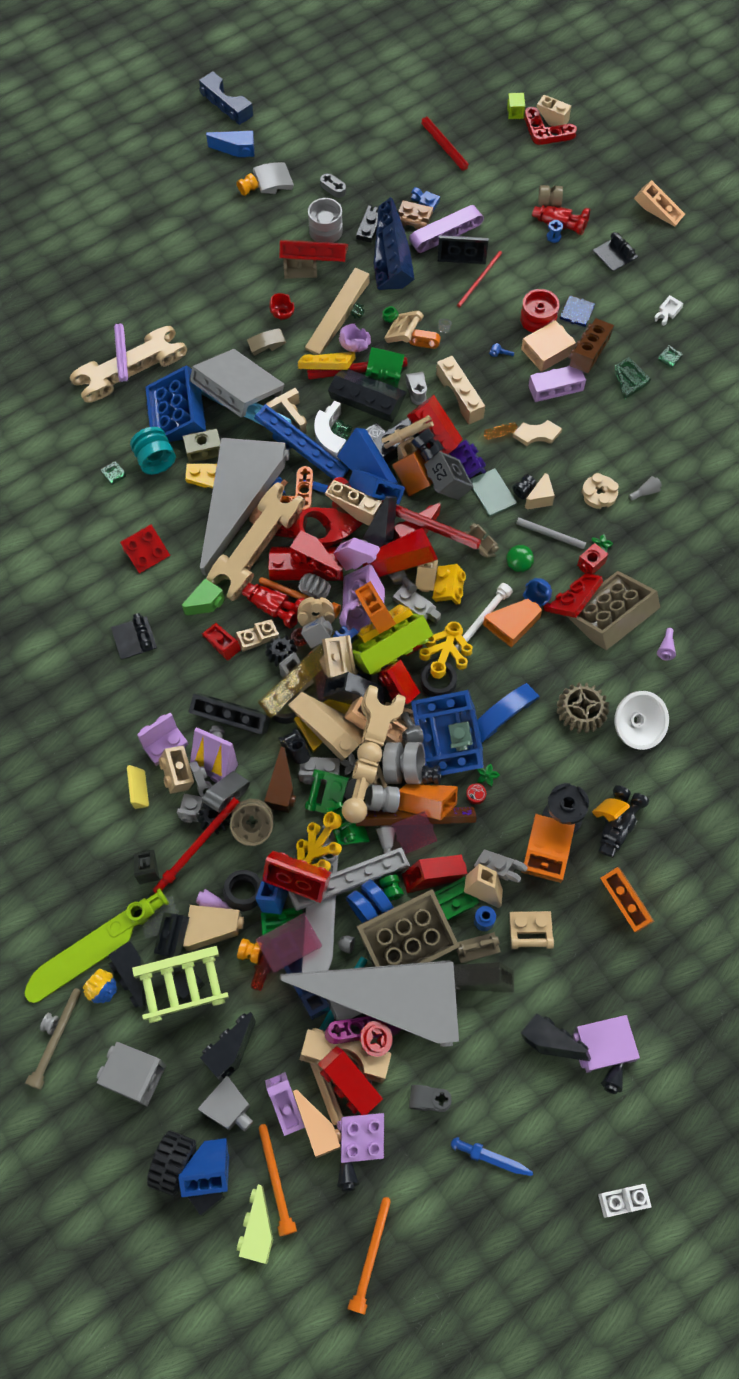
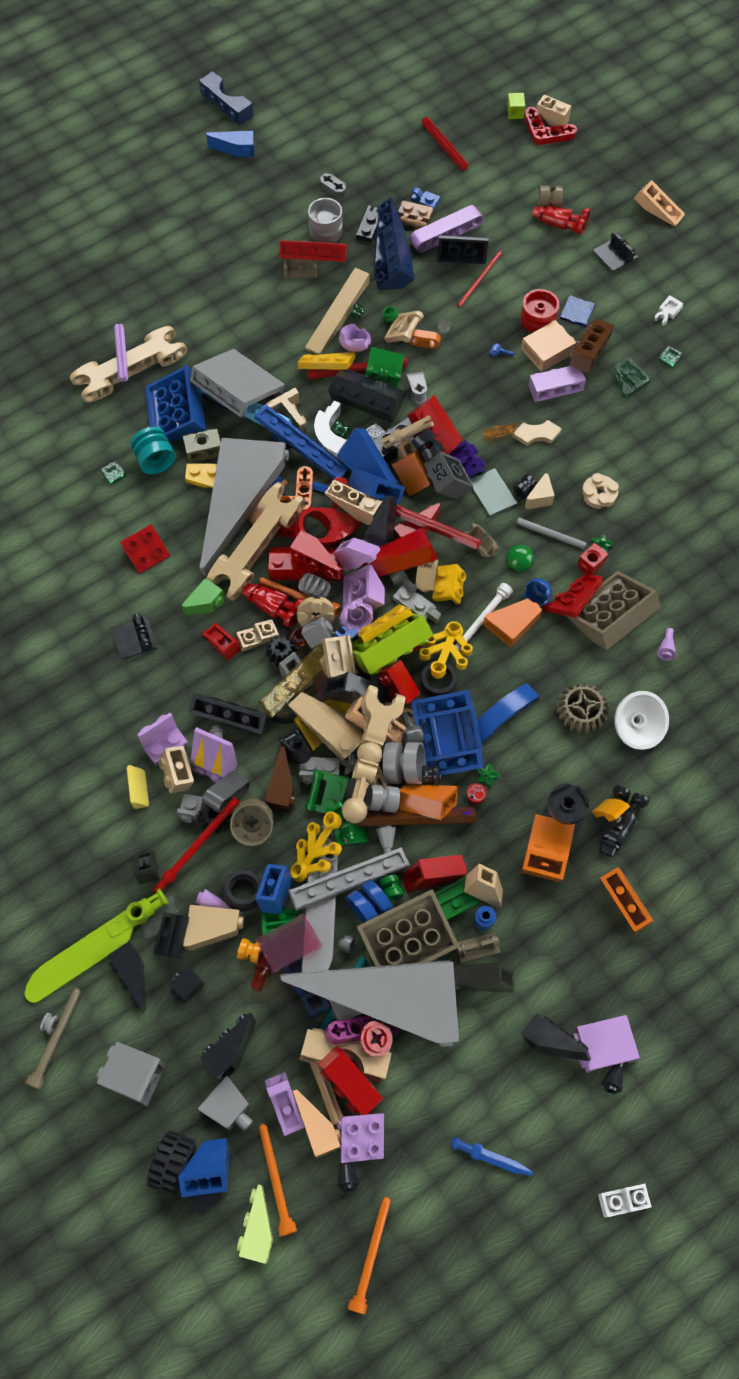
(100, 987): yellow piece -> none
(166, 967): yellowish green fence -> none
(199, 774): light grey plate -> none
(247, 184): light orange wheel -> none
(269, 339): dark tan slope -> none
(273, 177): light grey slope -> none
(281, 306): red hair -> none
(296, 876): red slope -> none
(375, 607): orange slope -> none
(414, 832): clear pink piece -> none
(424, 1098): dark grey piece -> none
(460, 736): sand green bracket -> none
(469, 401): tan arch -> none
(502, 865): light grey hinge -> none
(531, 924): tan plate -> none
(552, 231): blue bush -> none
(651, 486): light grey cone -> none

